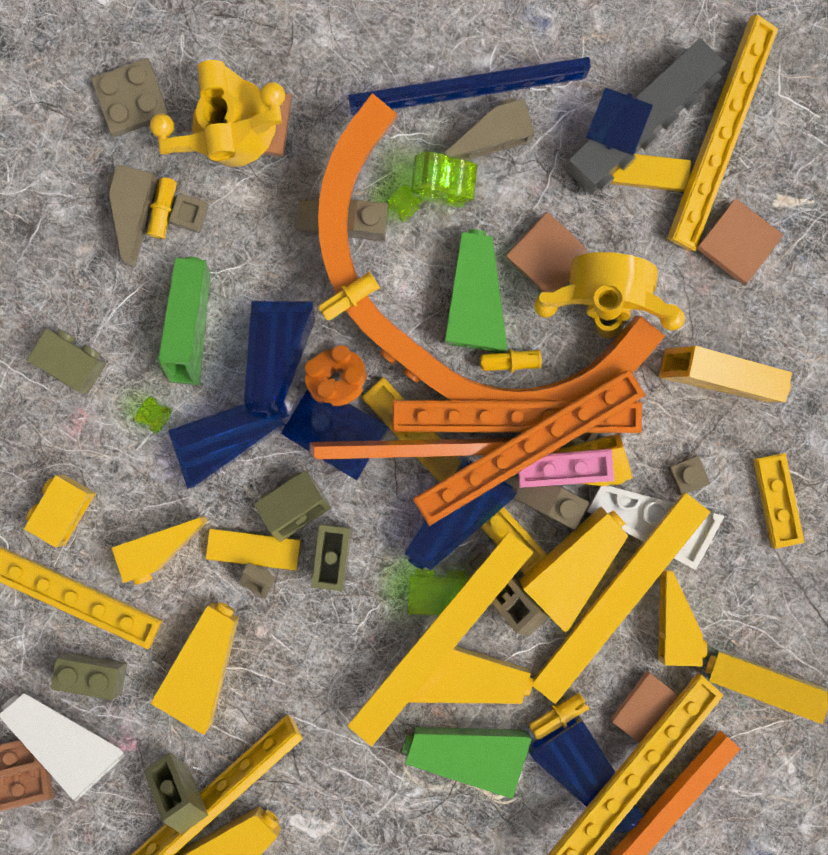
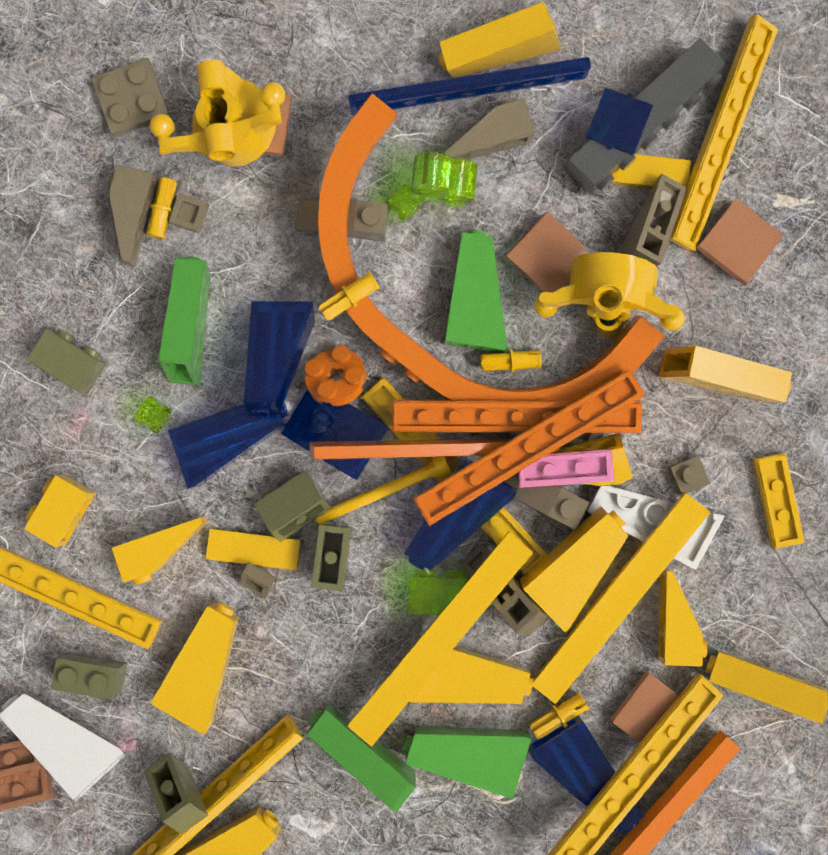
(372, 766): none -> bright green slope
(436, 468): none -> yellow piece
(500, 42): none -> yellow slope
(655, 221): none -> dark tan slope

